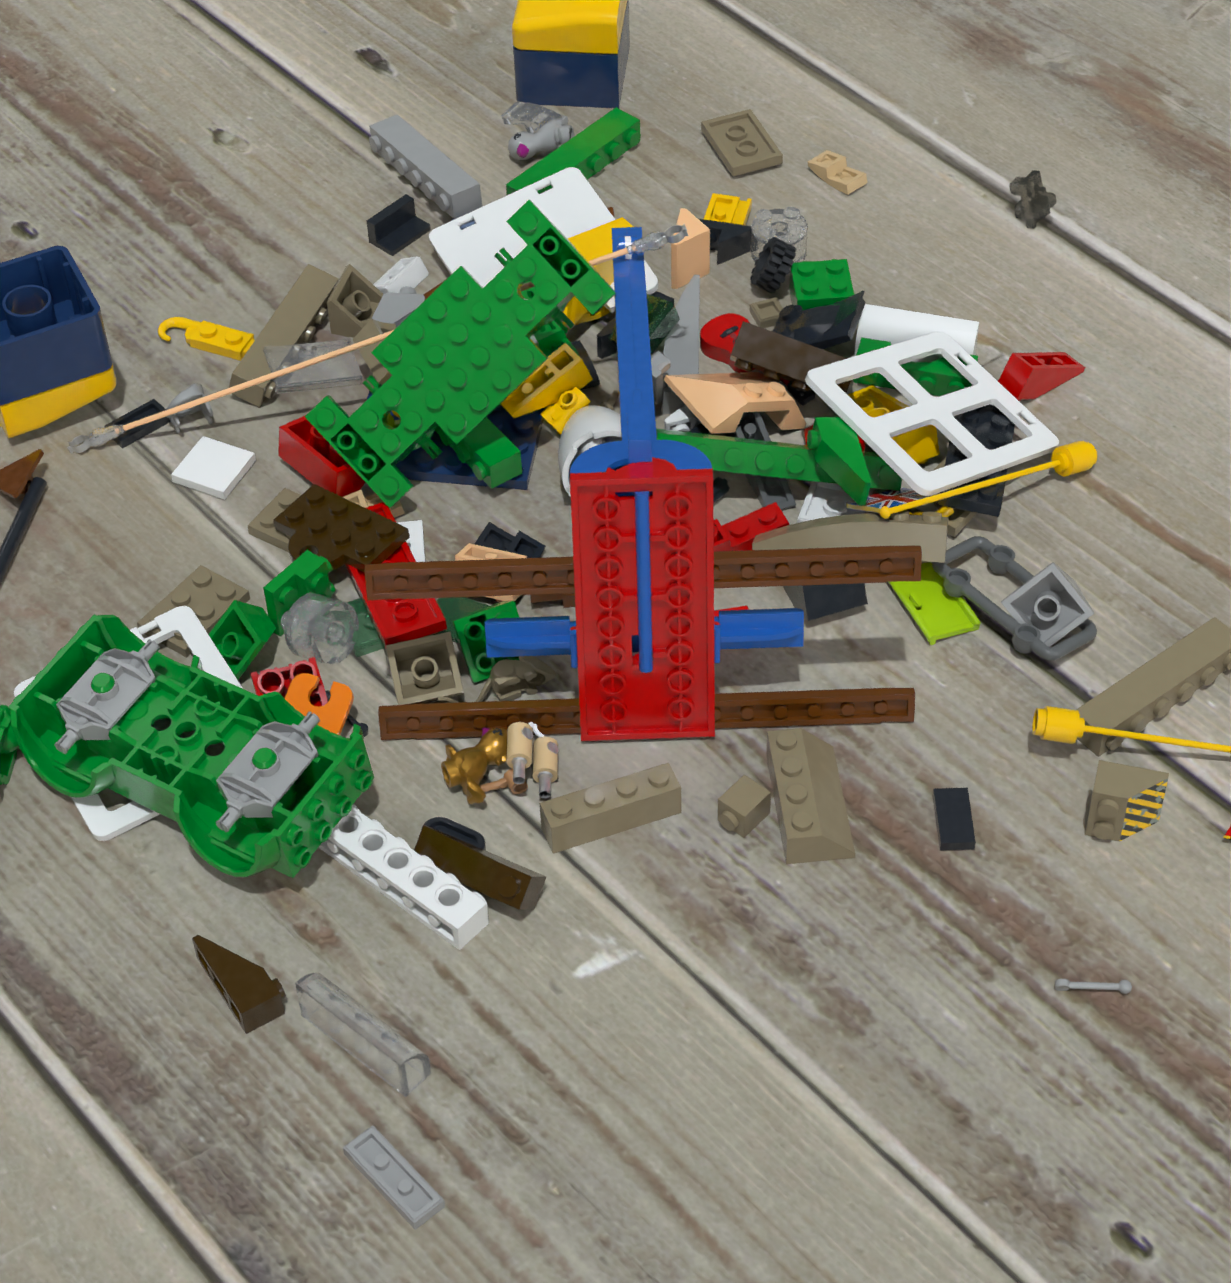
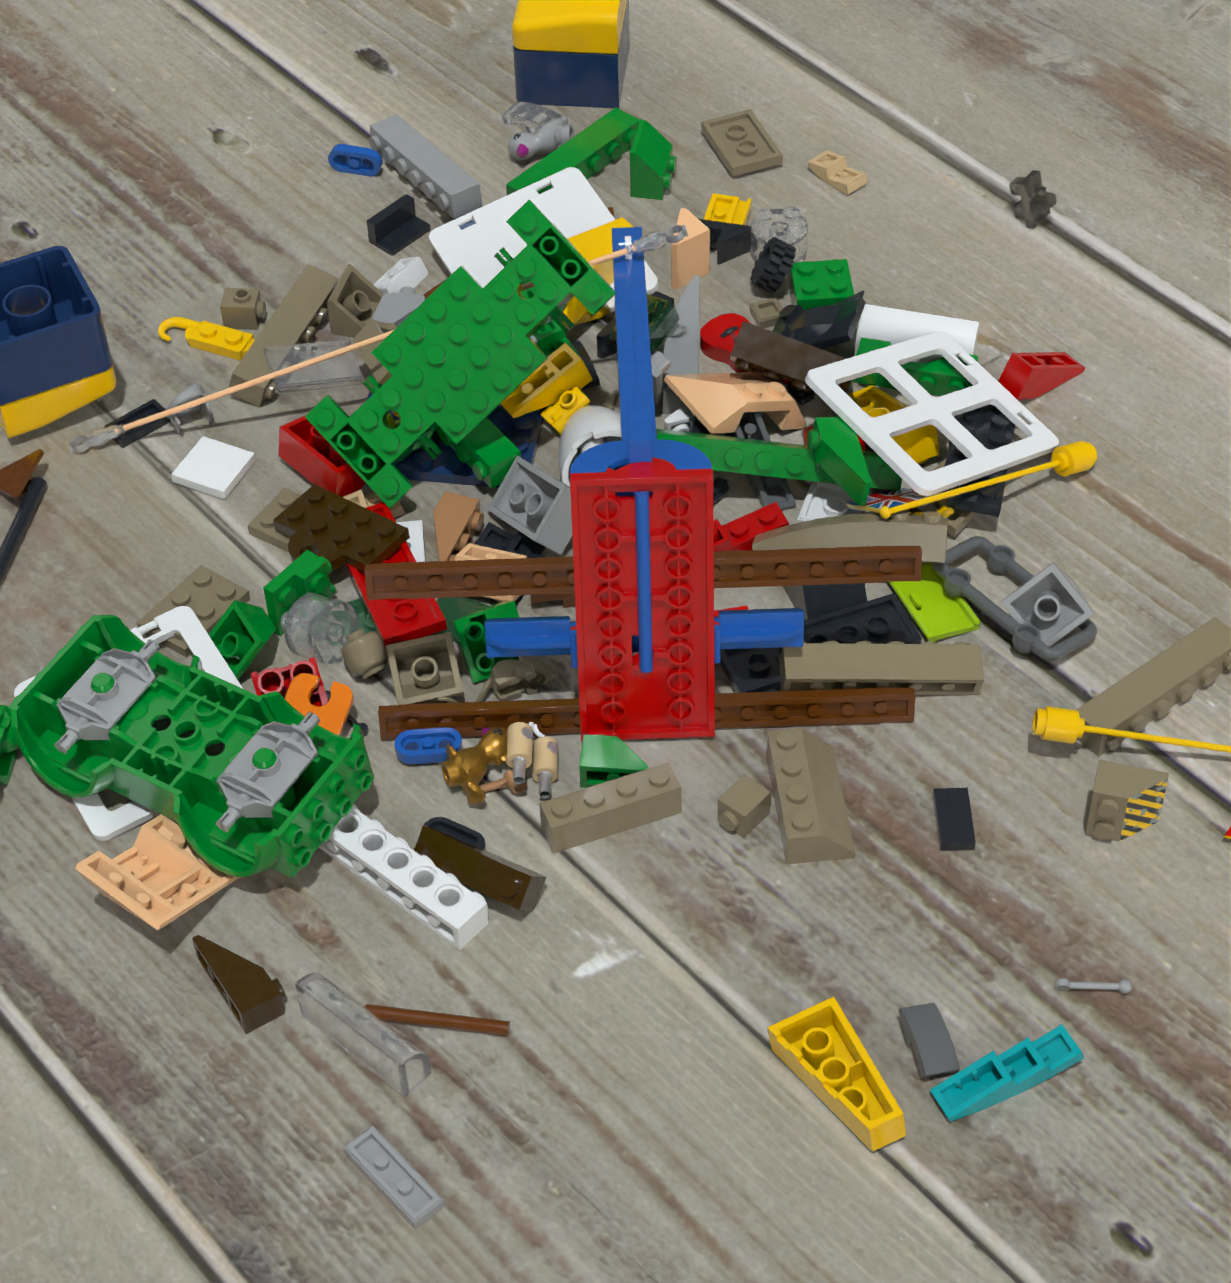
(156, 876): none -> light nougat slope
(242, 308): none -> dark tan brick
(355, 160): none -> blue plate
(364, 653): none -> dark tan head
(426, 745): none -> blue plate
(440, 1020): none -> reddish brown bar
(456, 523): none -> medium nougat slope
(535, 505): none -> light grey slope
(606, 759): none -> green slope
(650, 163): none -> green slope
(838, 1070): none -> yellow wedge
(873, 621): none -> black plate
(923, 666): none -> dark tan brick
(930, 1039): none -> dark grey slope
(1006, 1075): none -> teal slope

